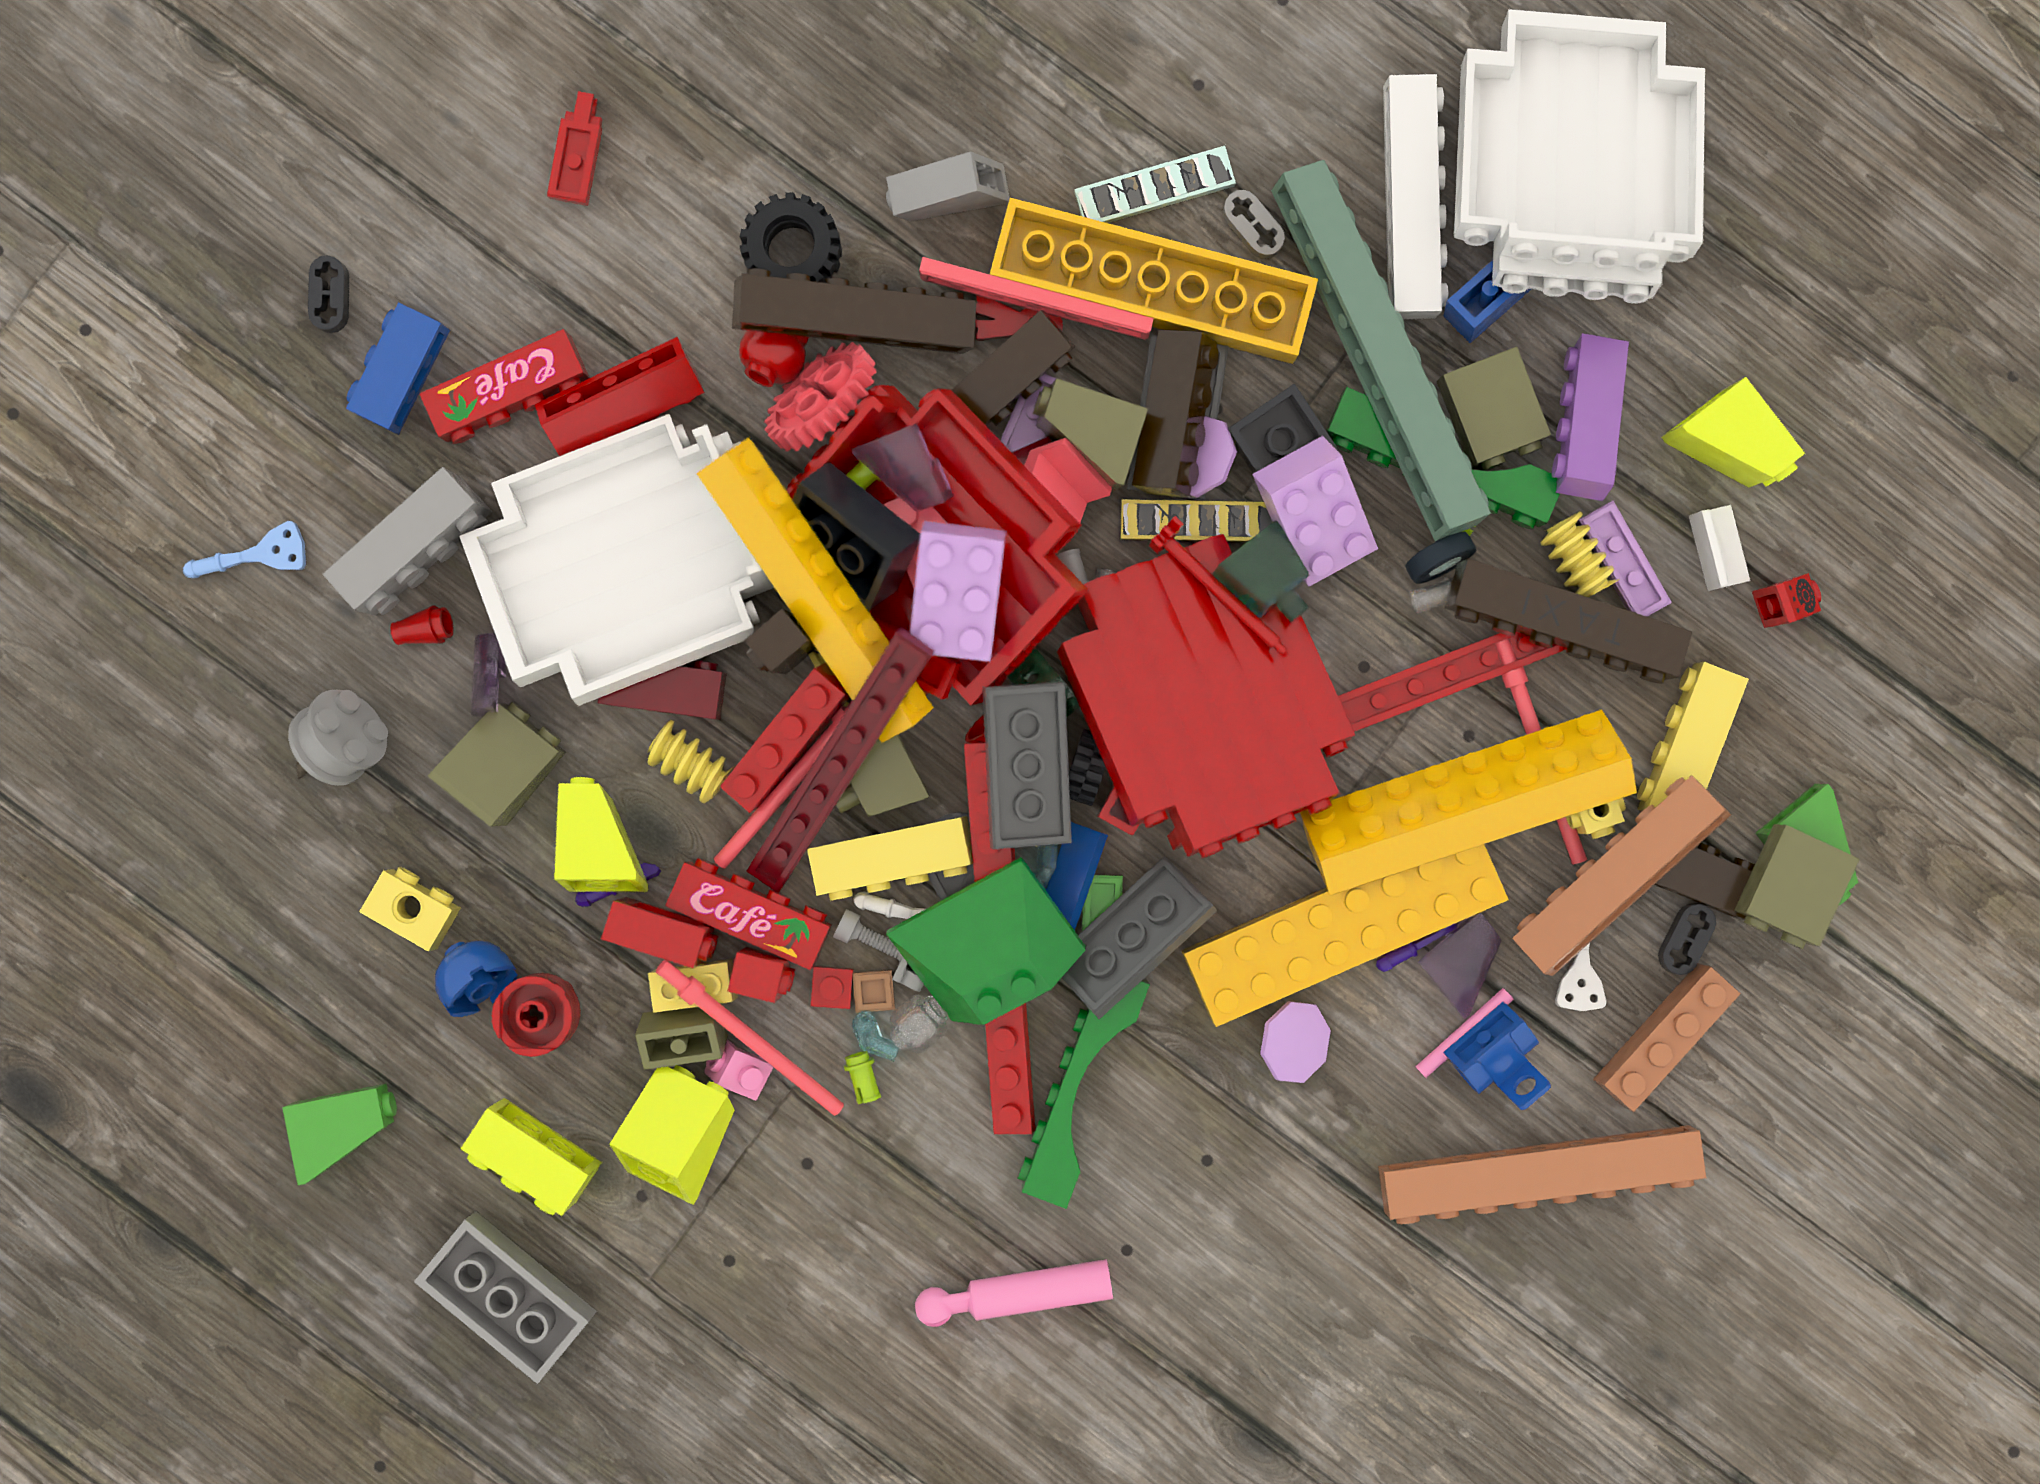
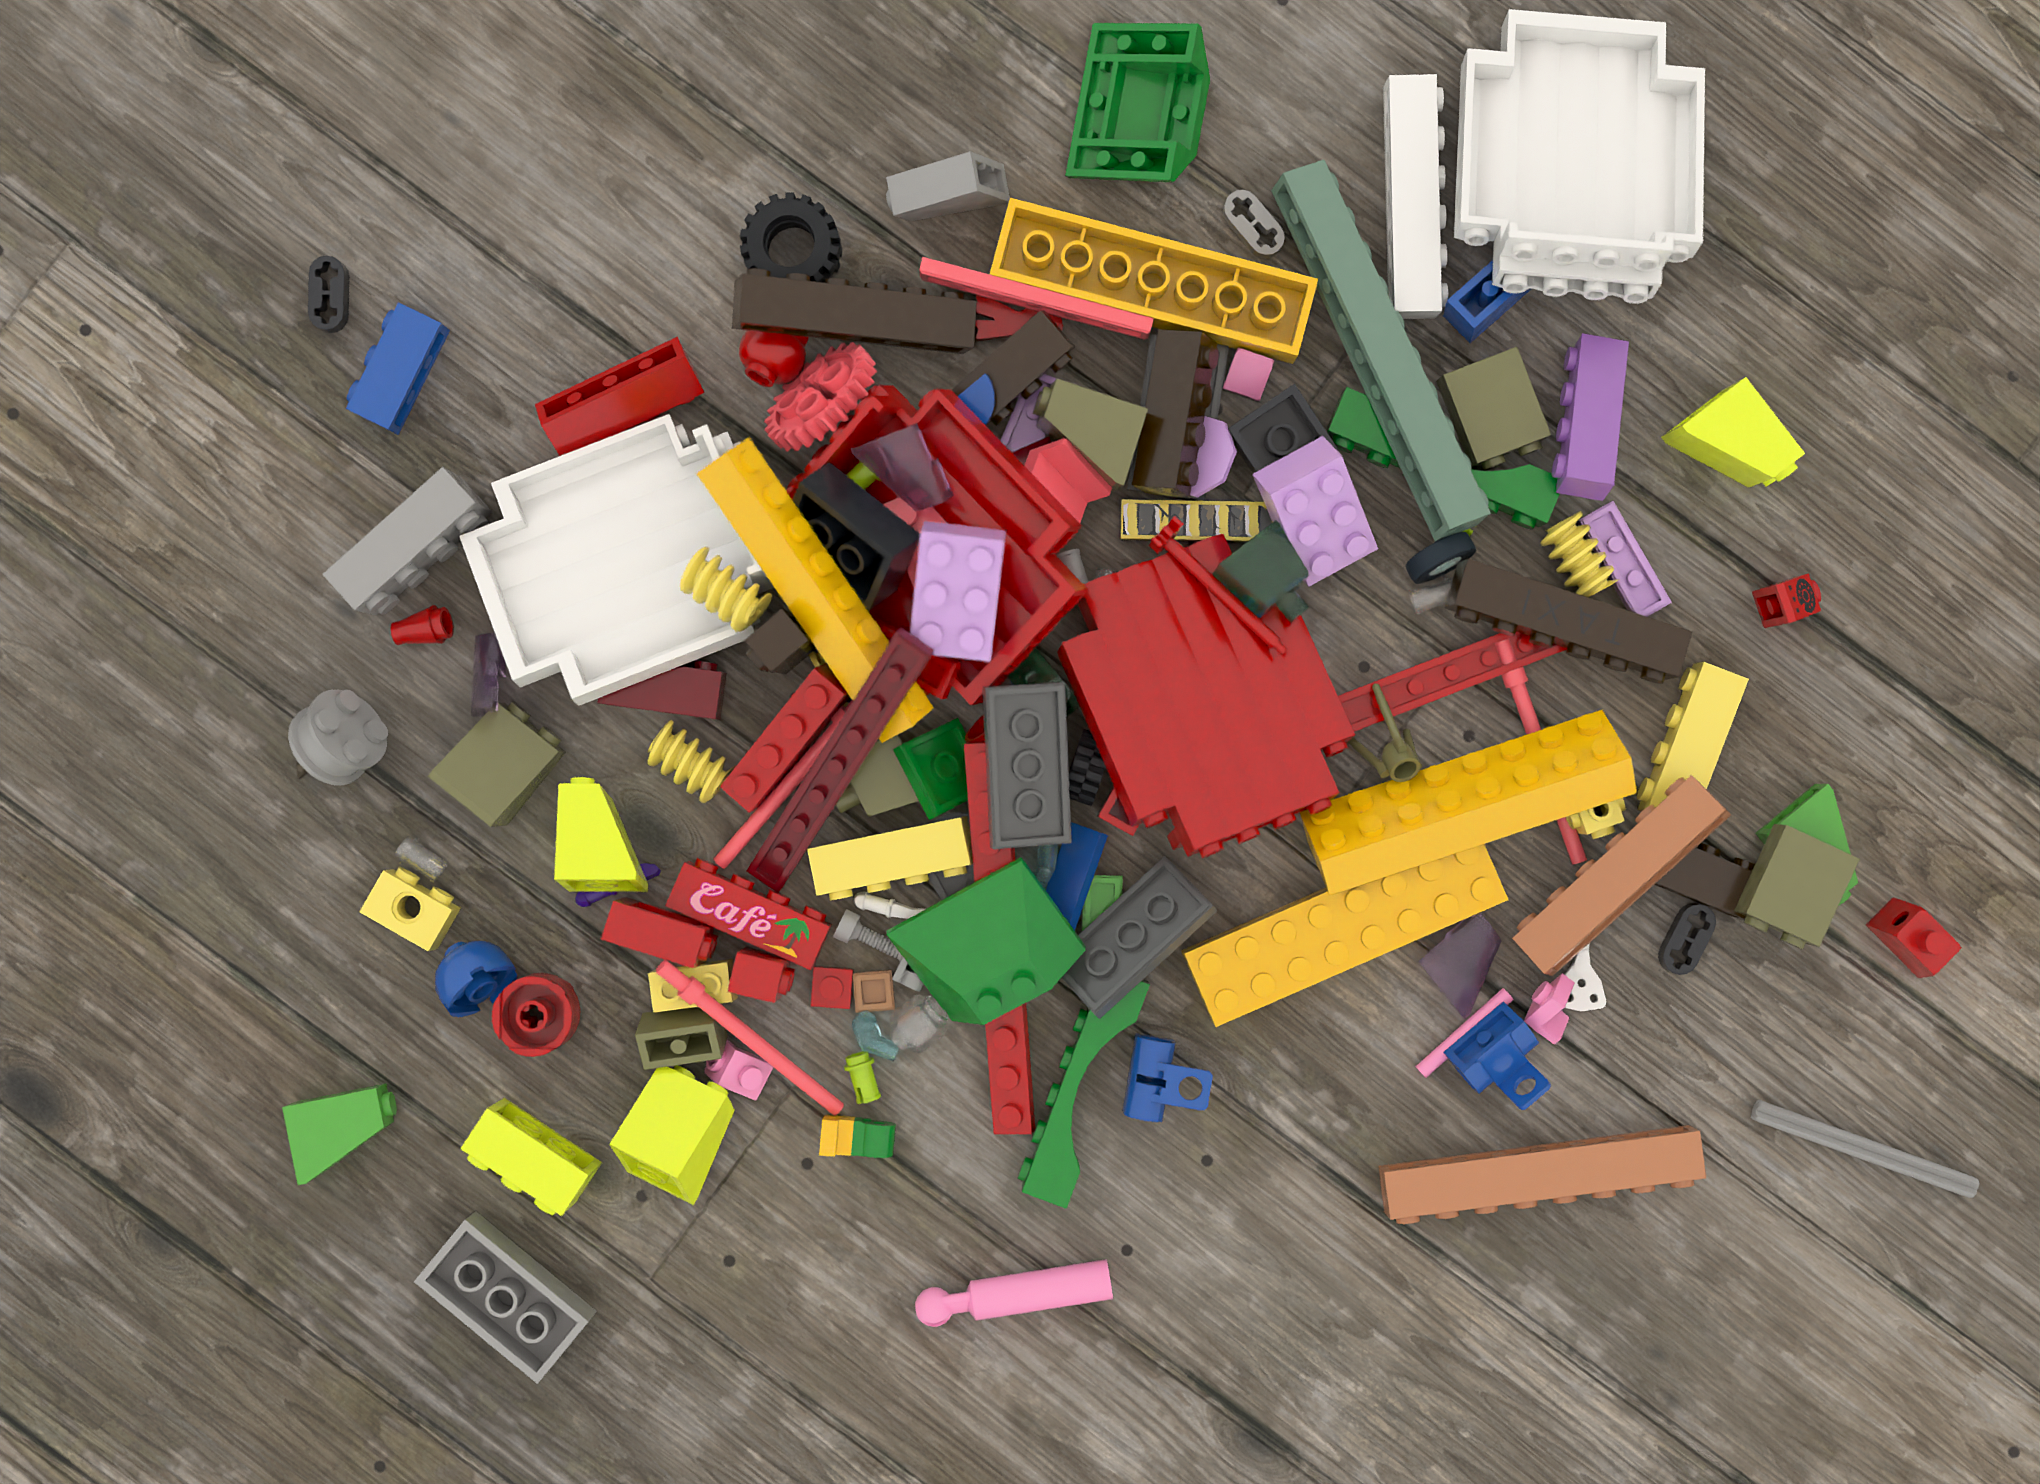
(263, 553): light blue piece -> none
(421, 859): none -> clear pin
(504, 387): brick -> none
(576, 152): red hinge -> none
(721, 592): none -> light yellow piece
(856, 1137): none -> leg
(936, 767): none -> green tile
(980, 398): none -> blue tile
(1140, 102): none -> green slope
(1156, 186): tile -> none
(1156, 1081): none -> blue piece
(1248, 374): none -> bright pink slope
(1295, 1042): lavender piece -> none
(1398, 756): none -> olive plant
(1399, 955): dark purple piece -> none
(1545, 1010): none -> bright pink bracket
(1666, 1036): nougat brick -> none
(1719, 547): white panel -> none
(1864, 1149): none -> light grey axle
(1917, 941): none -> red torso

